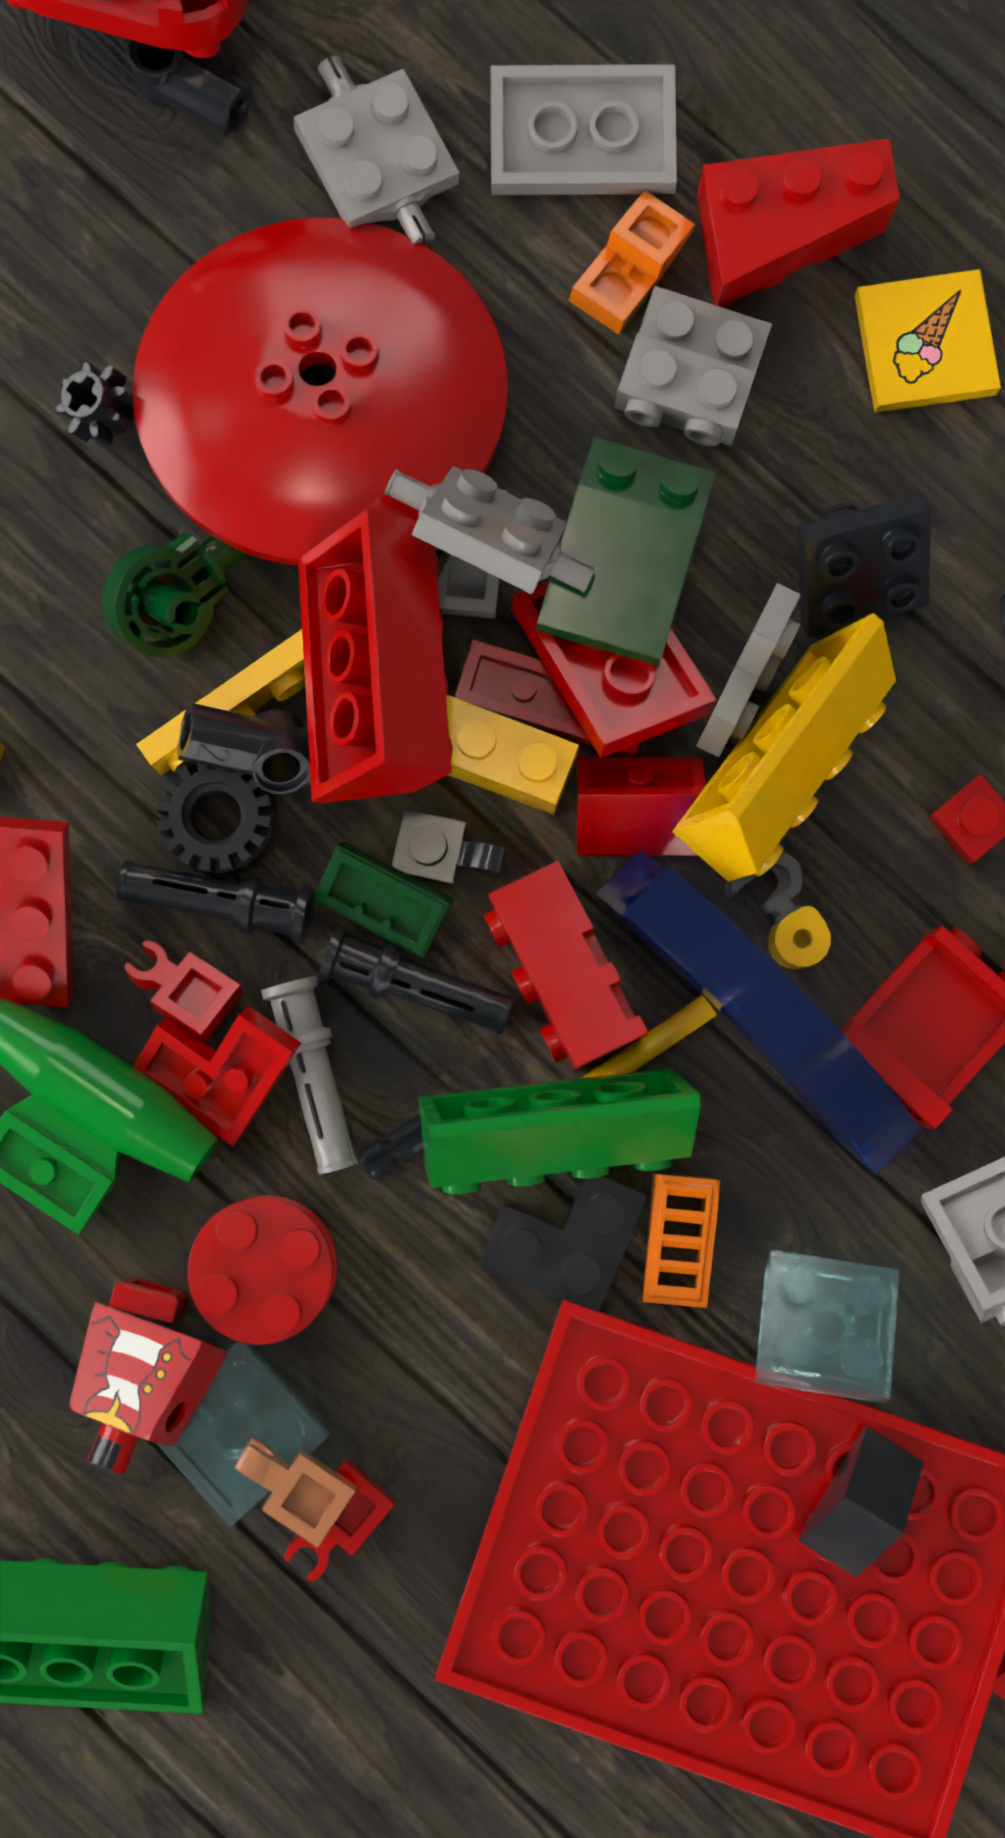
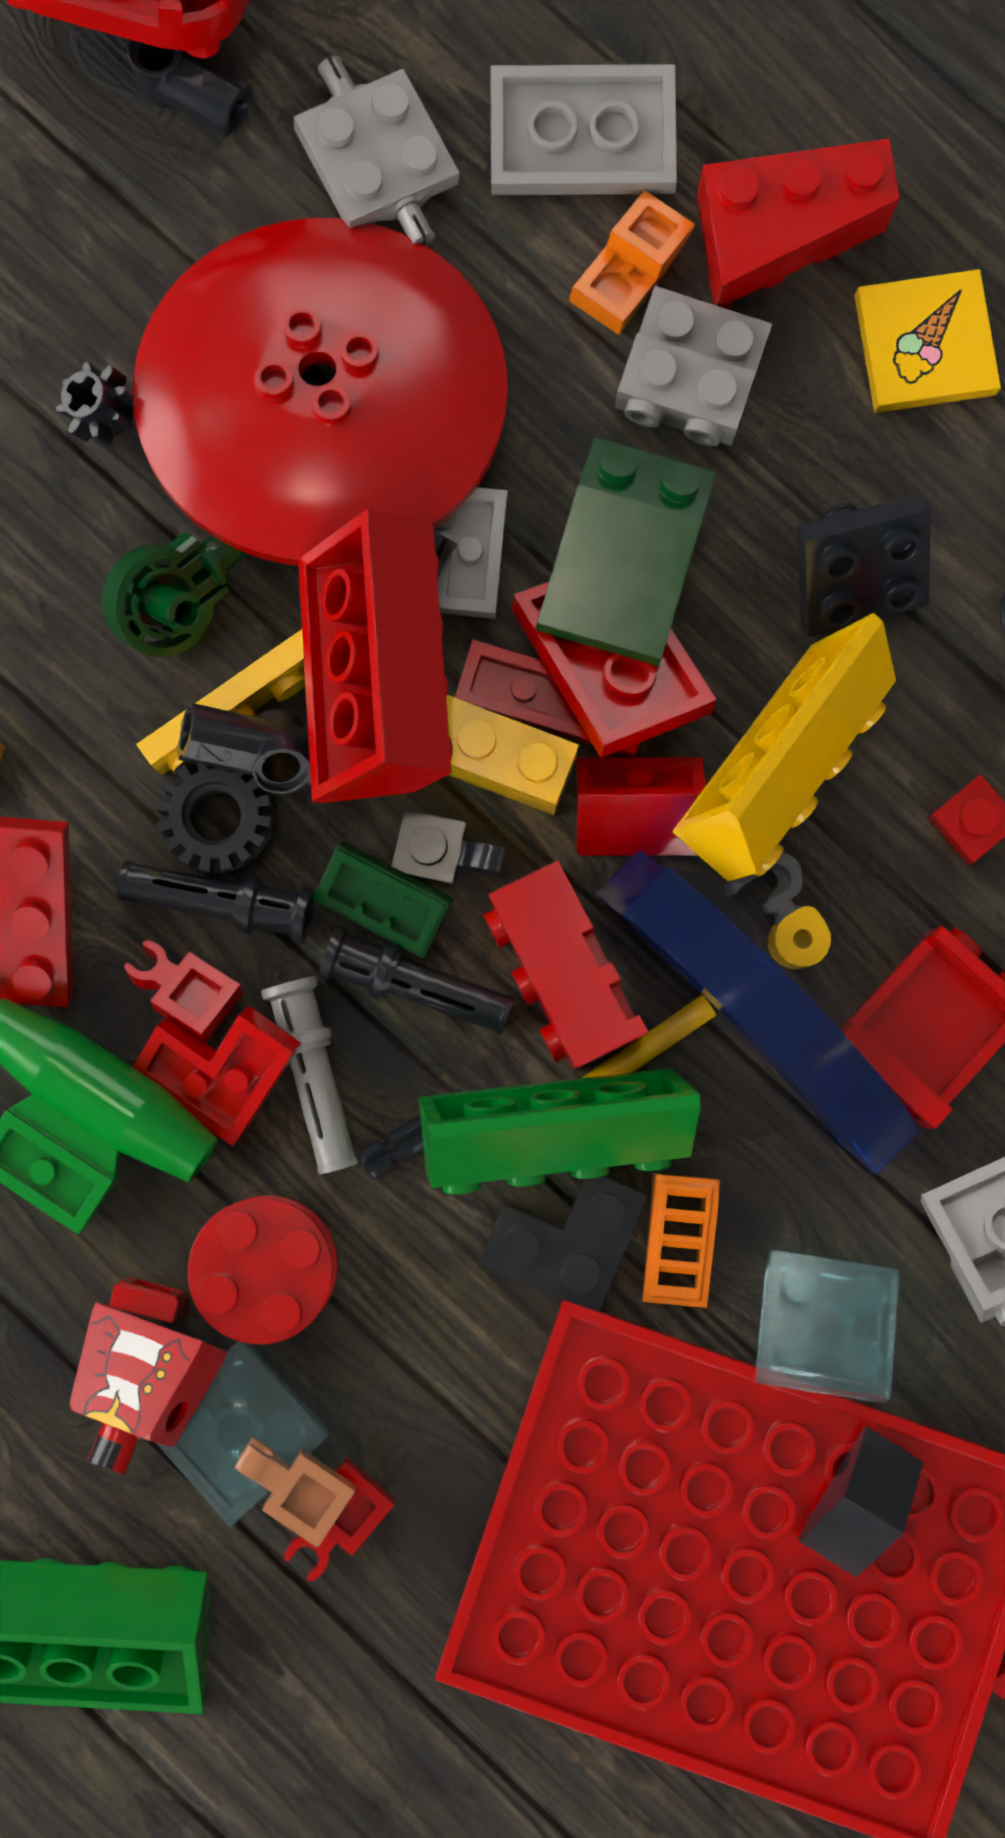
(491, 528): light grey plate -> none
(754, 669): light grey plate -> none

